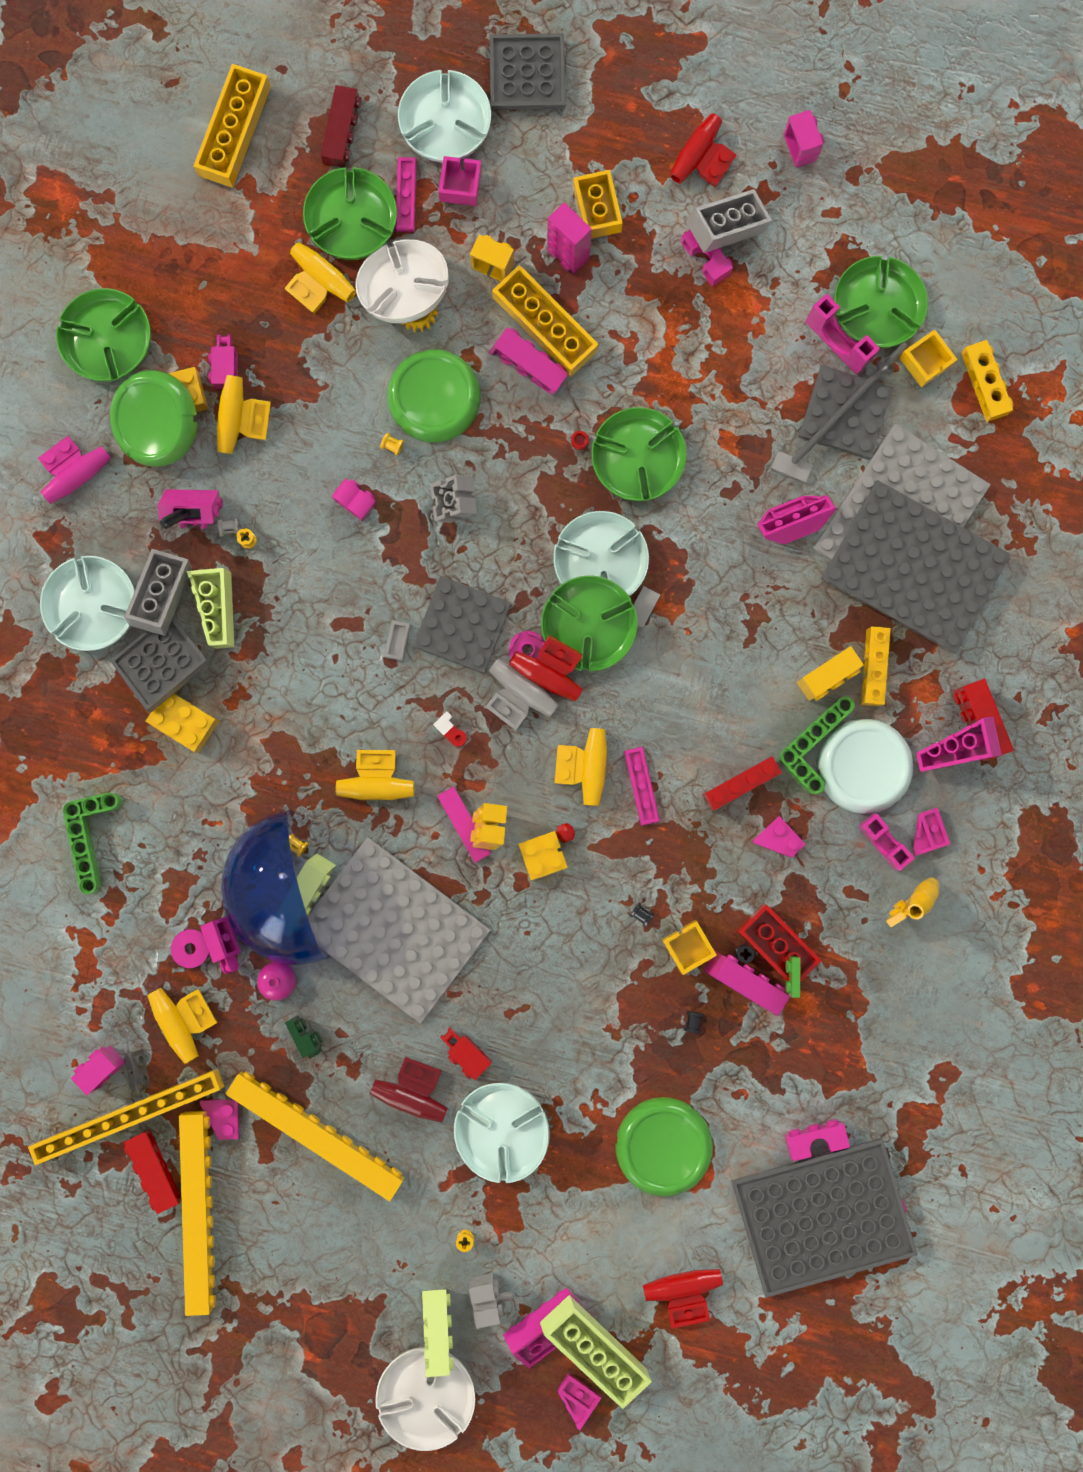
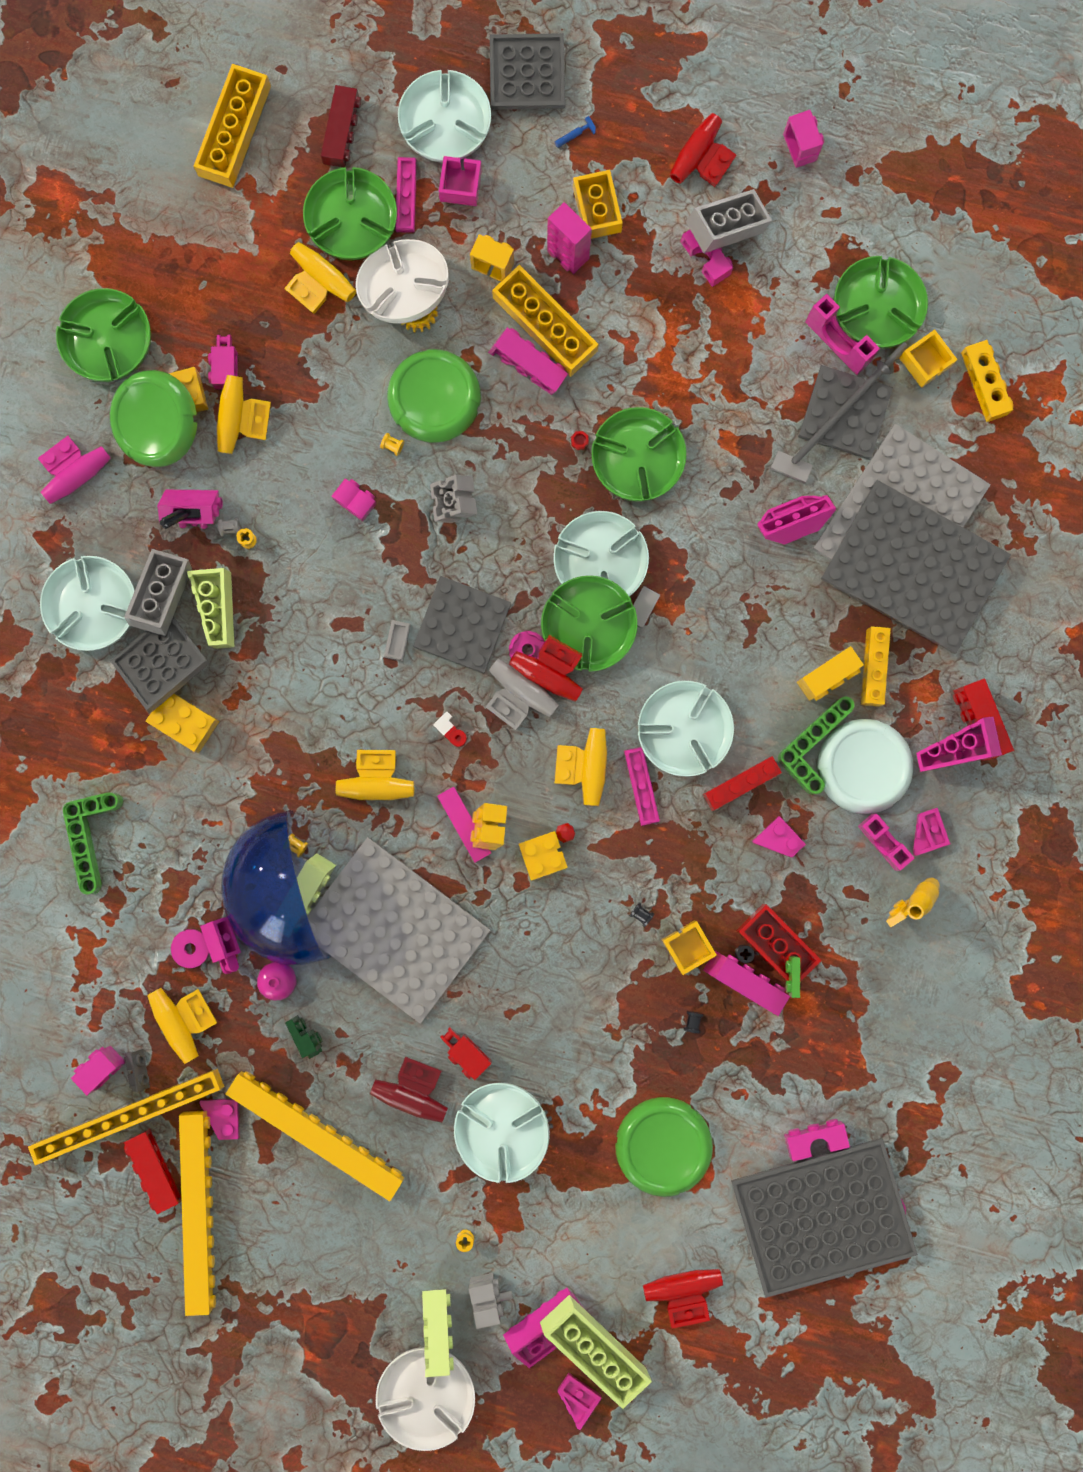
(576, 132): none -> blue piece
(685, 728): none -> light aqua piece

